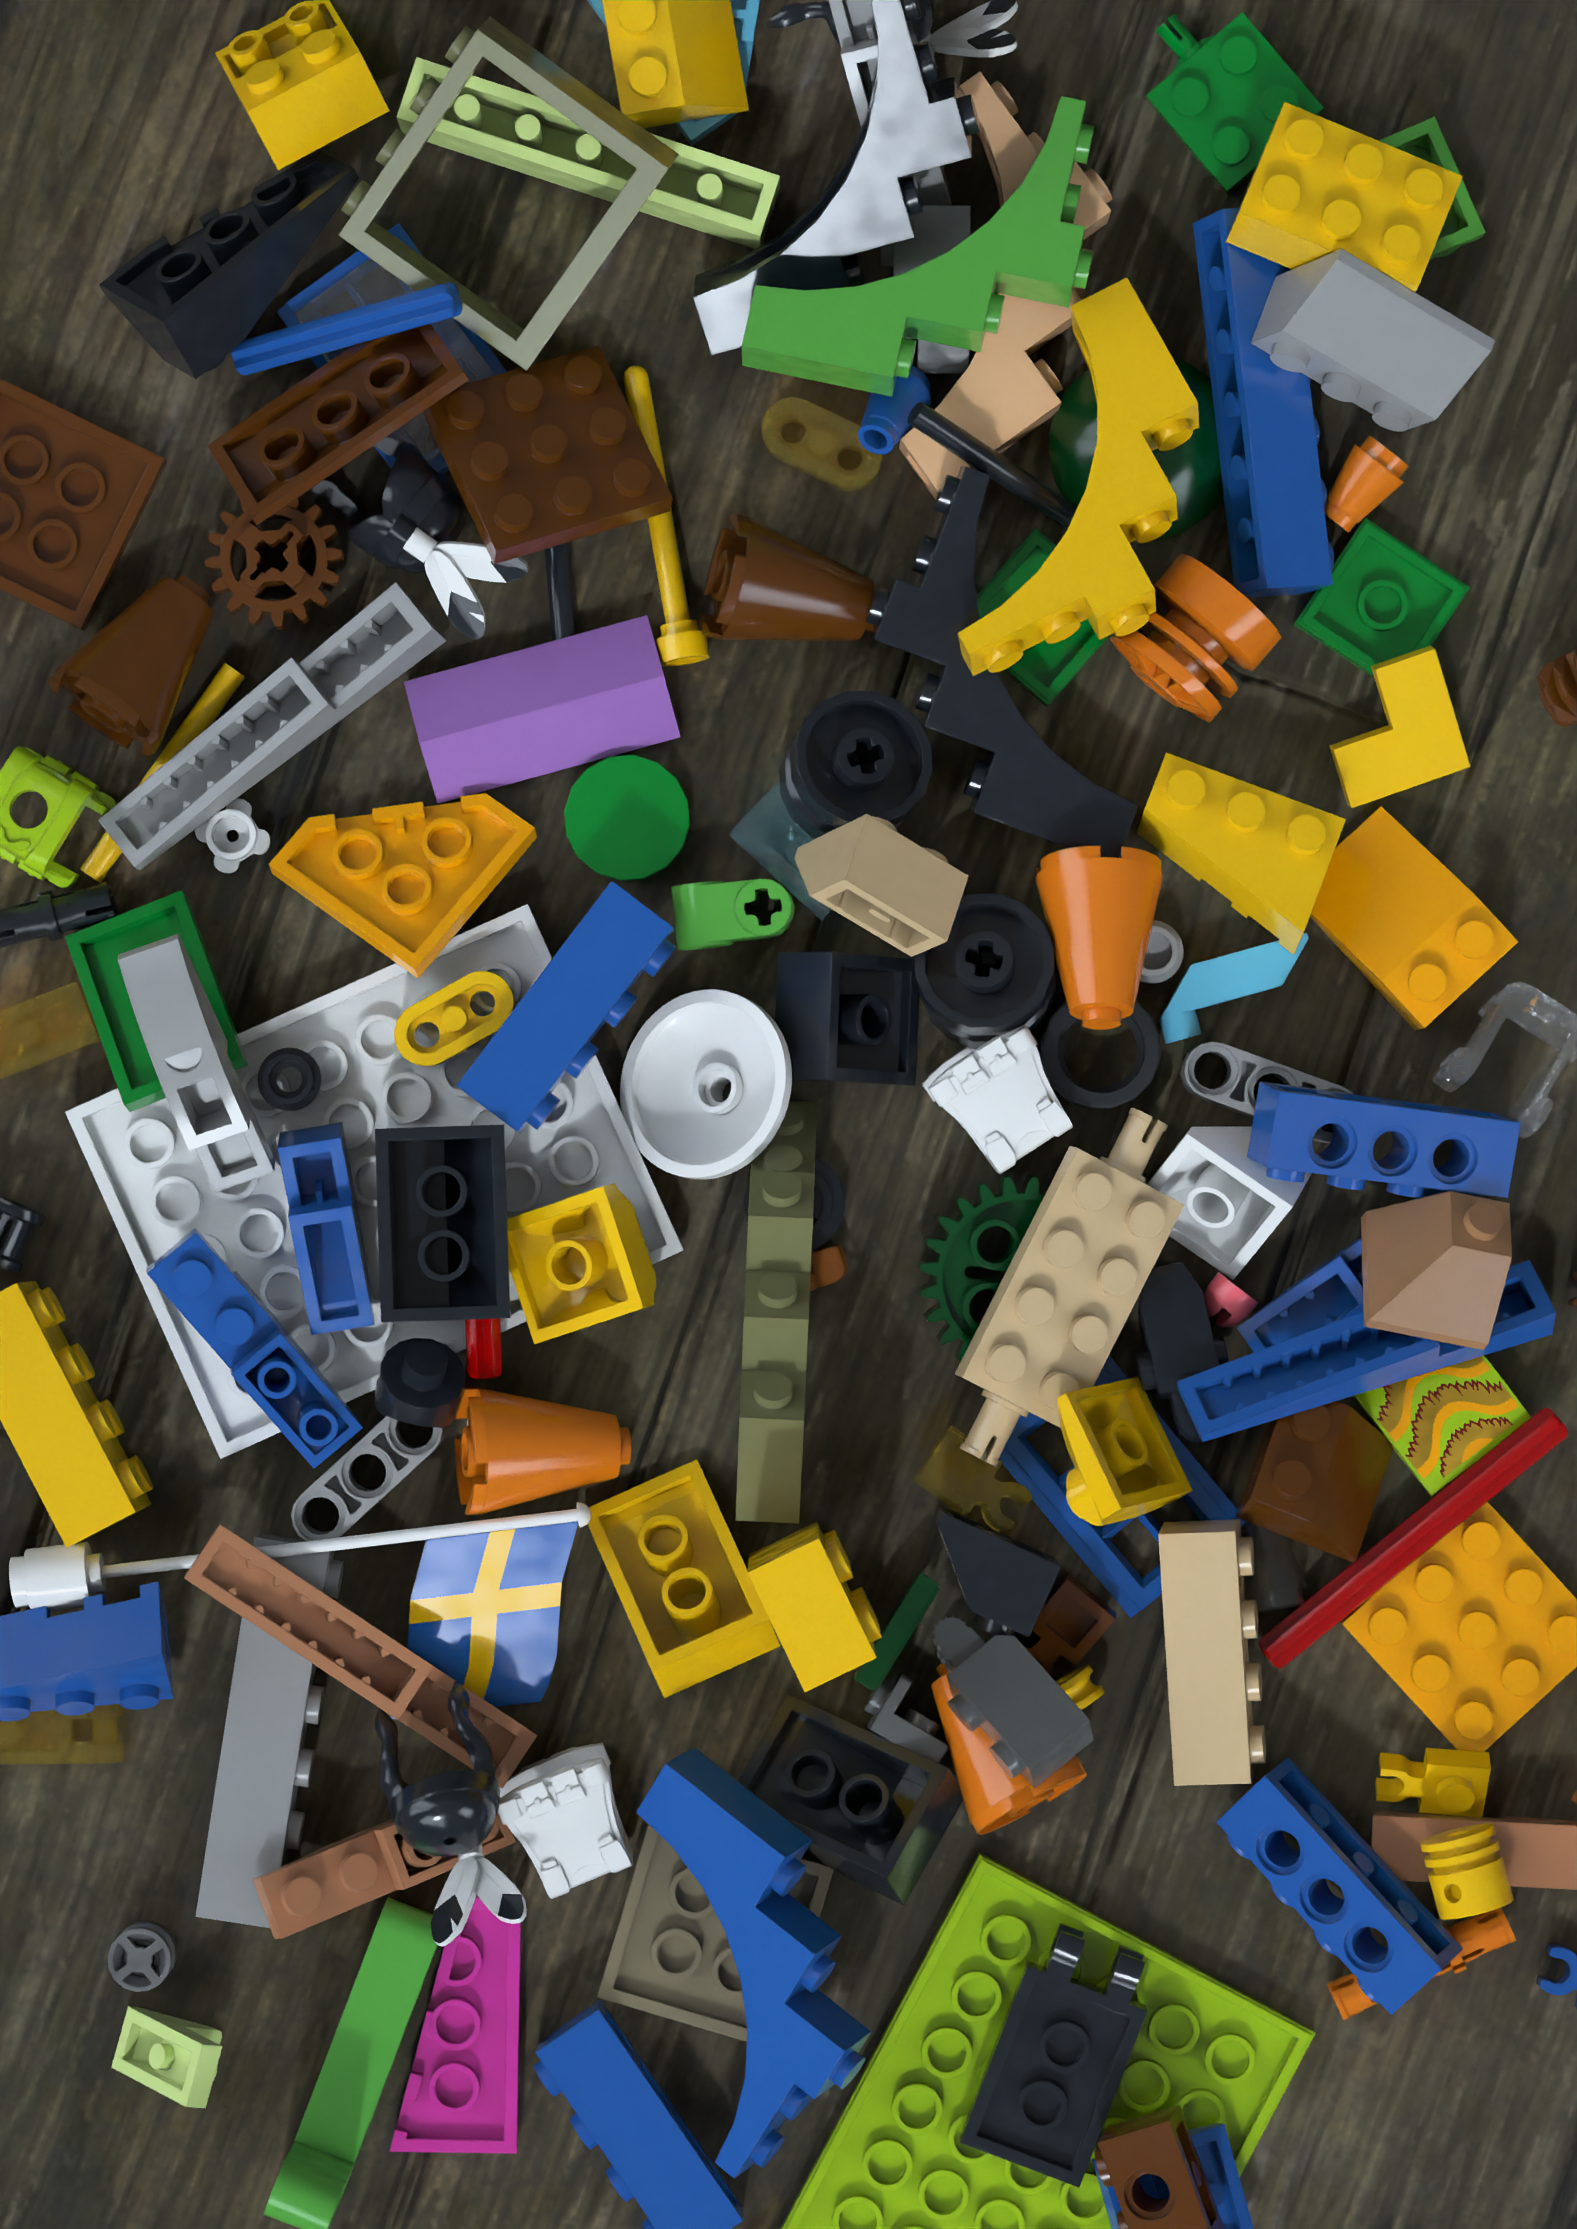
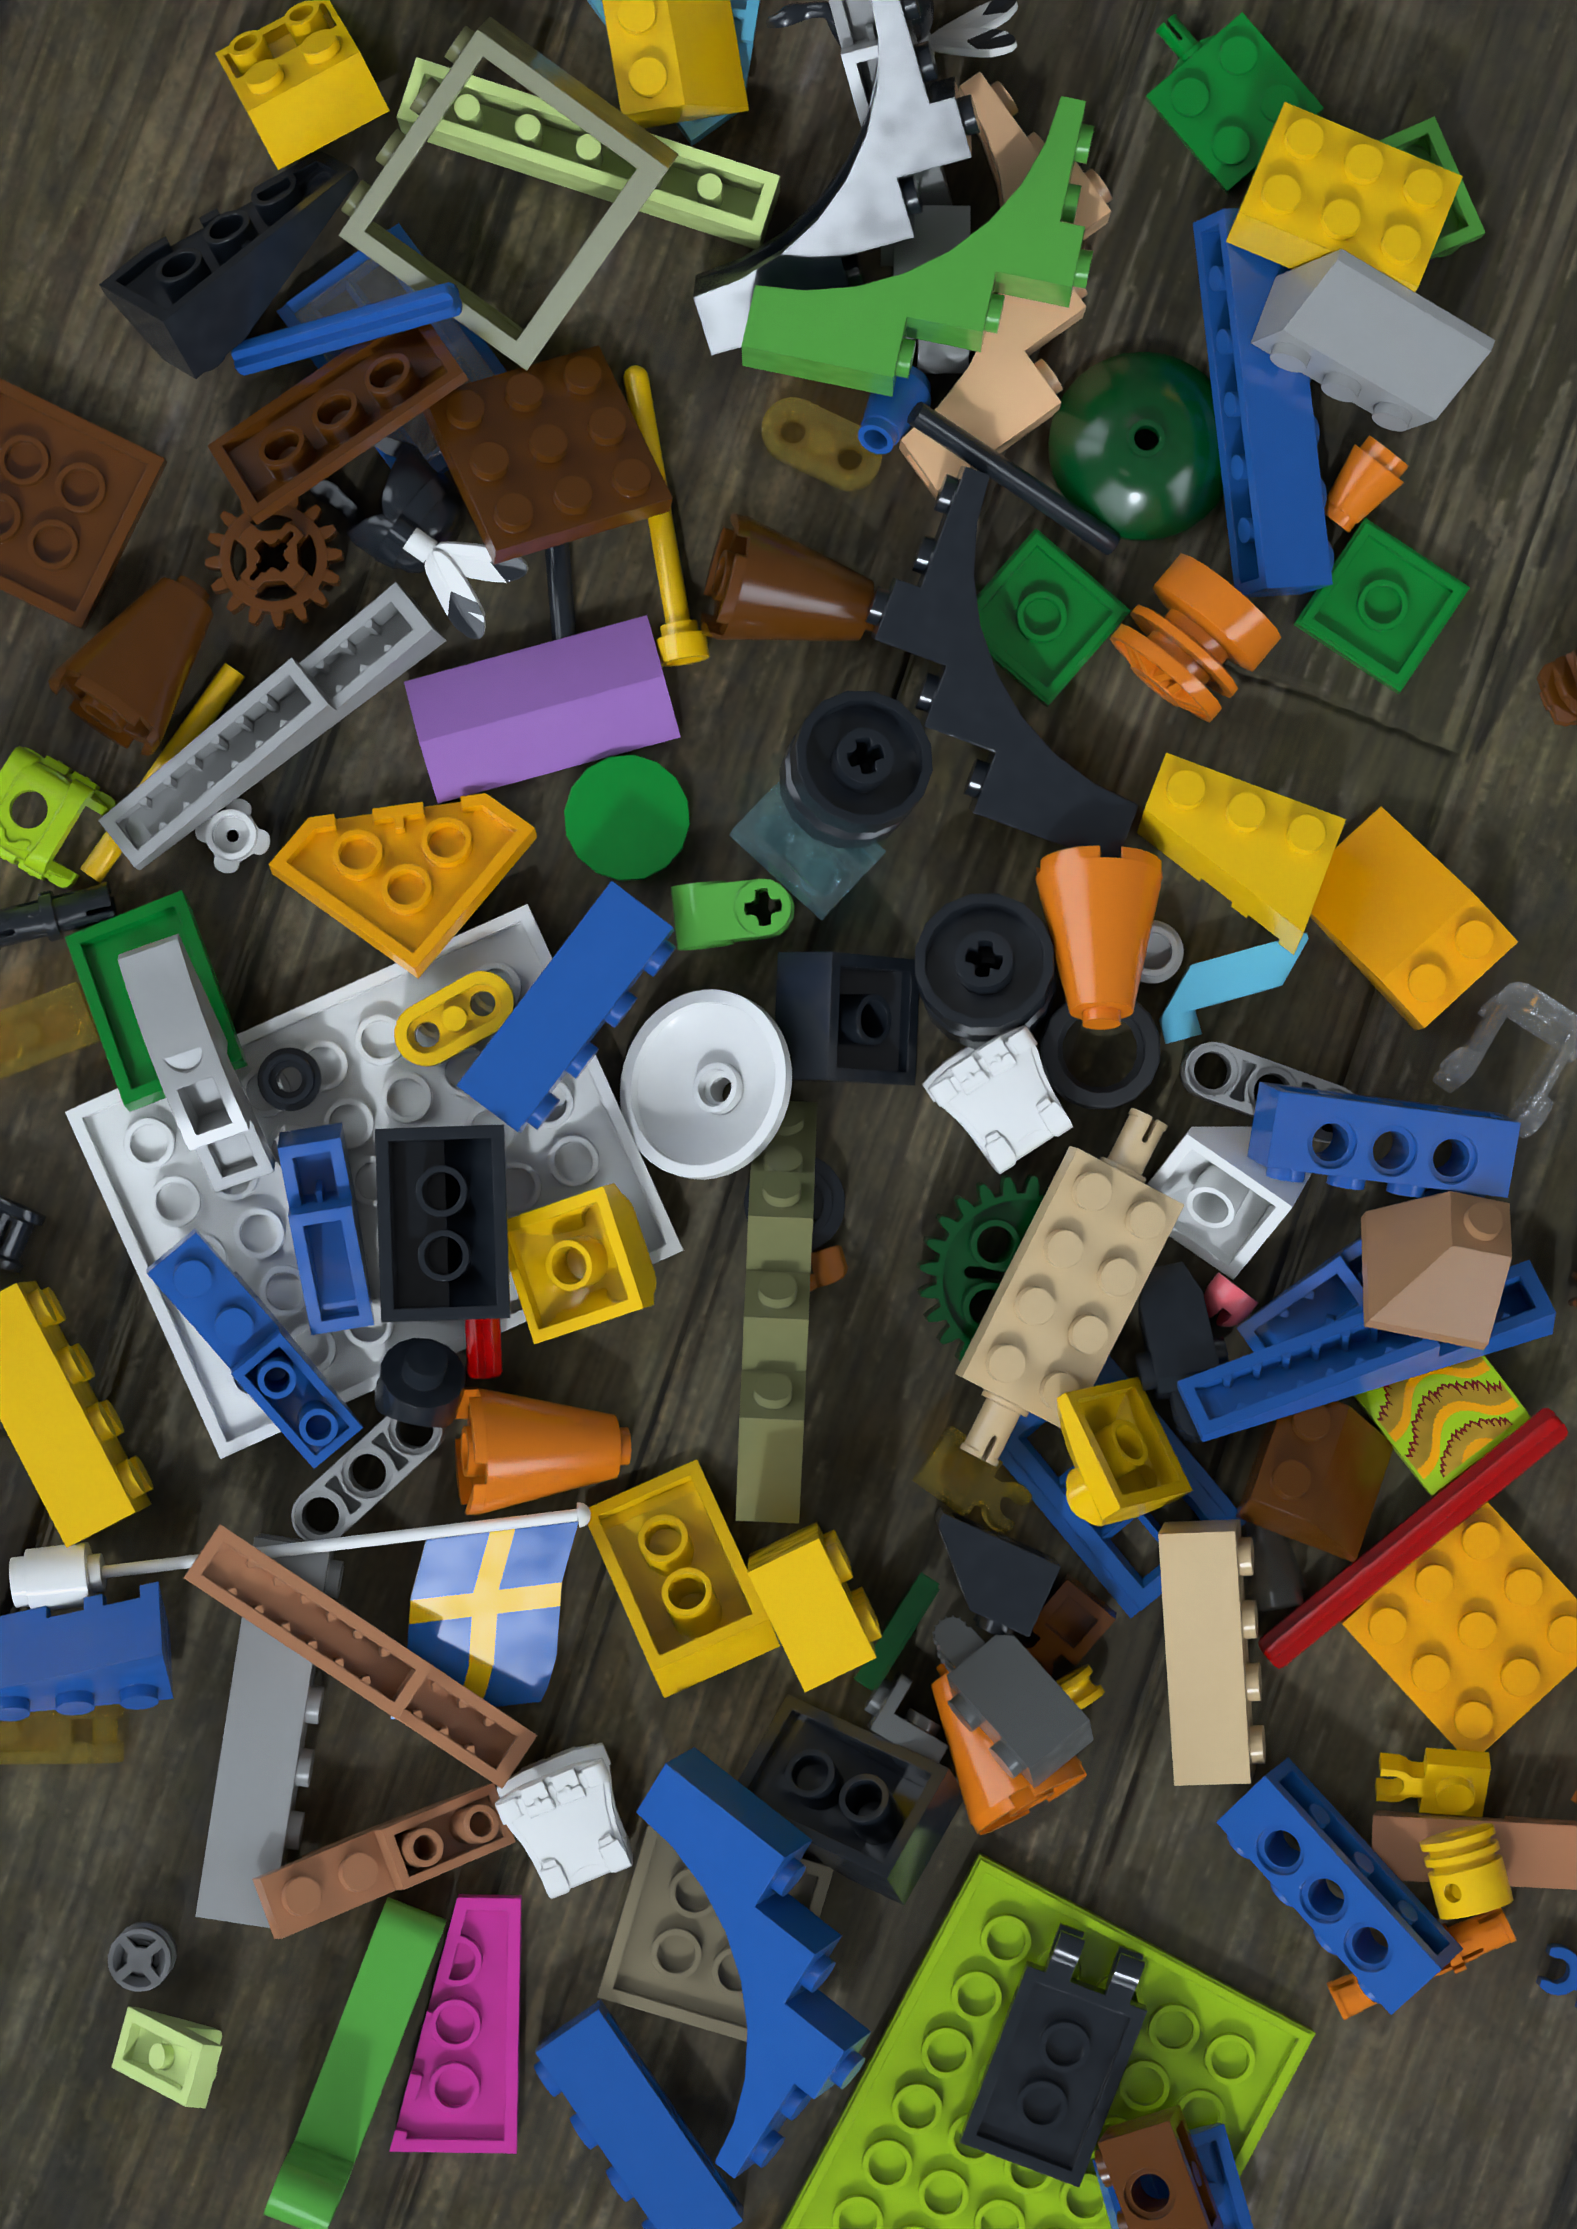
(450, 1818): black hair -> none
(884, 883): tan slope -> none
(1126, 499): yellow arch -> none
(1420, 734): yellow tile -> none

